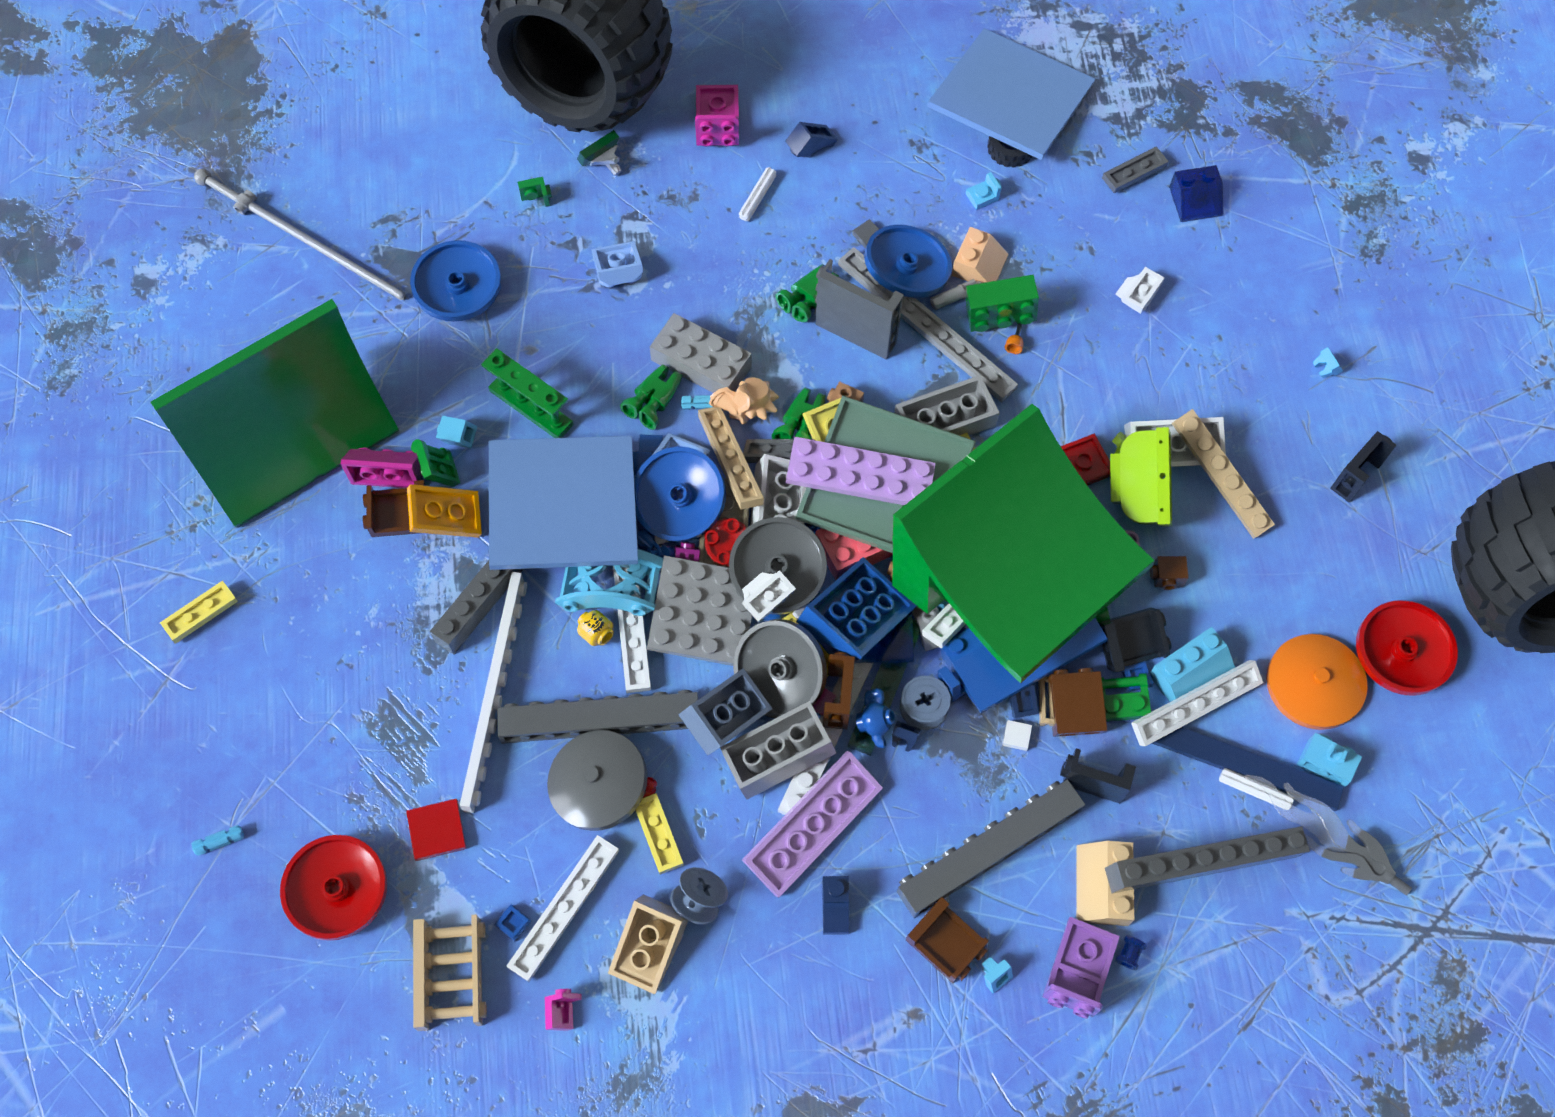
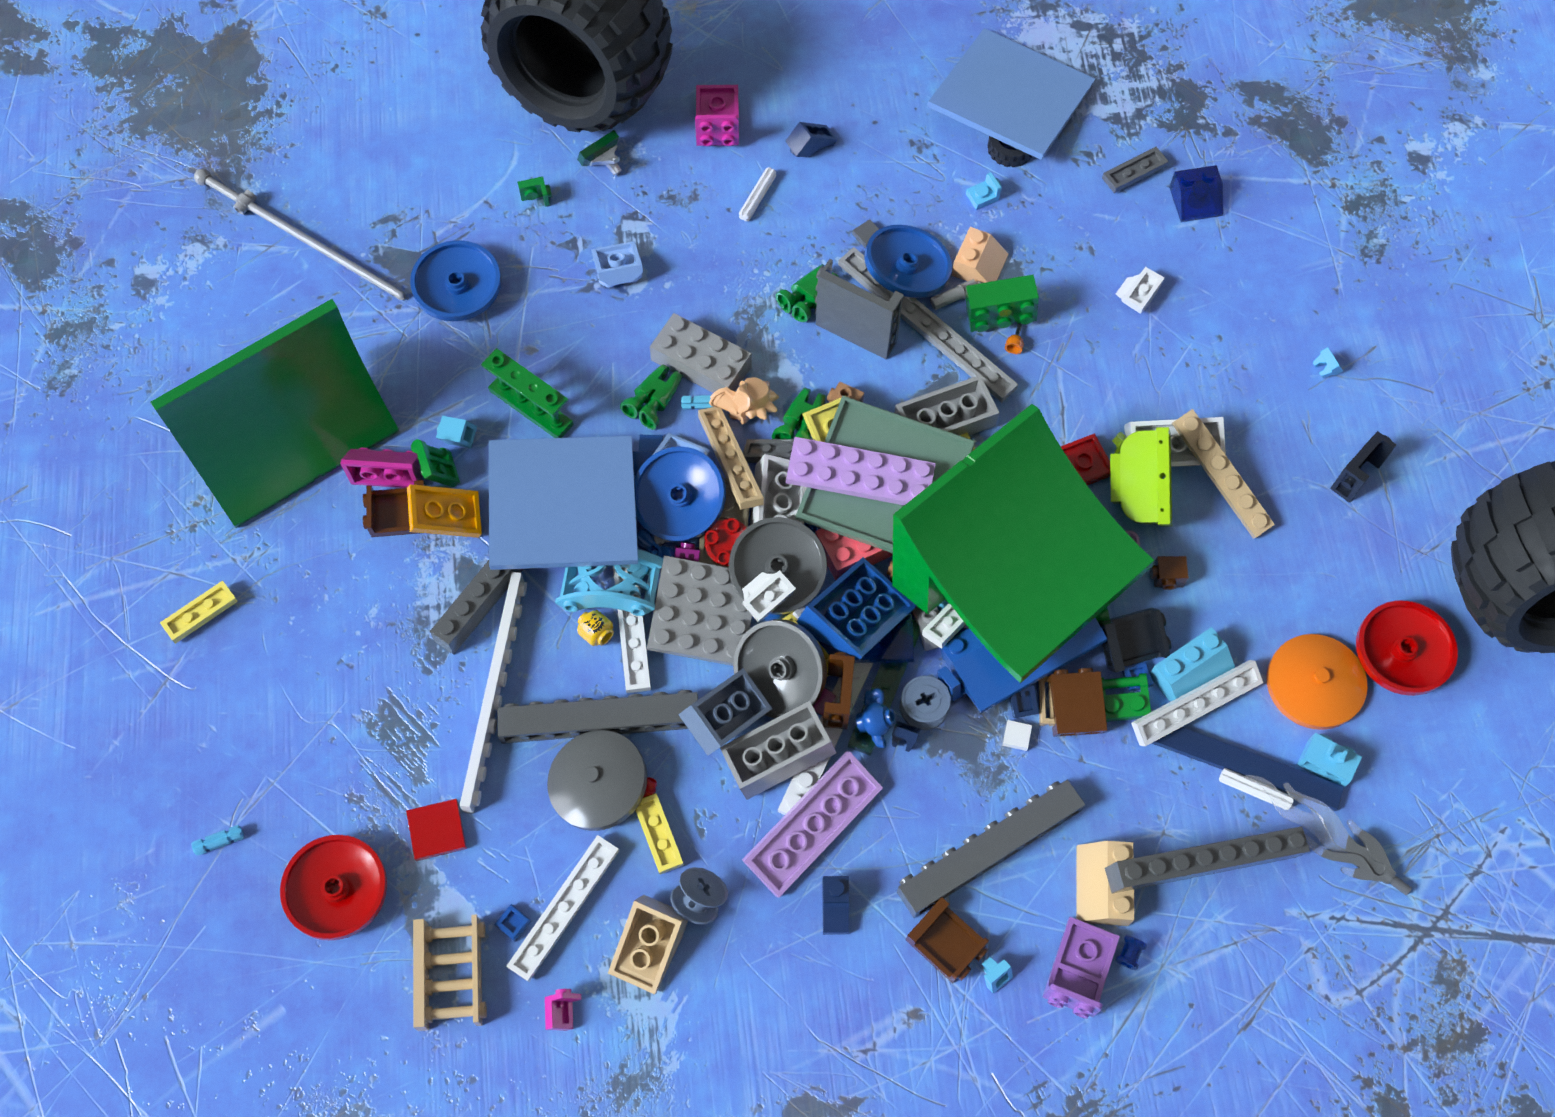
(1097, 781): black panel -> none

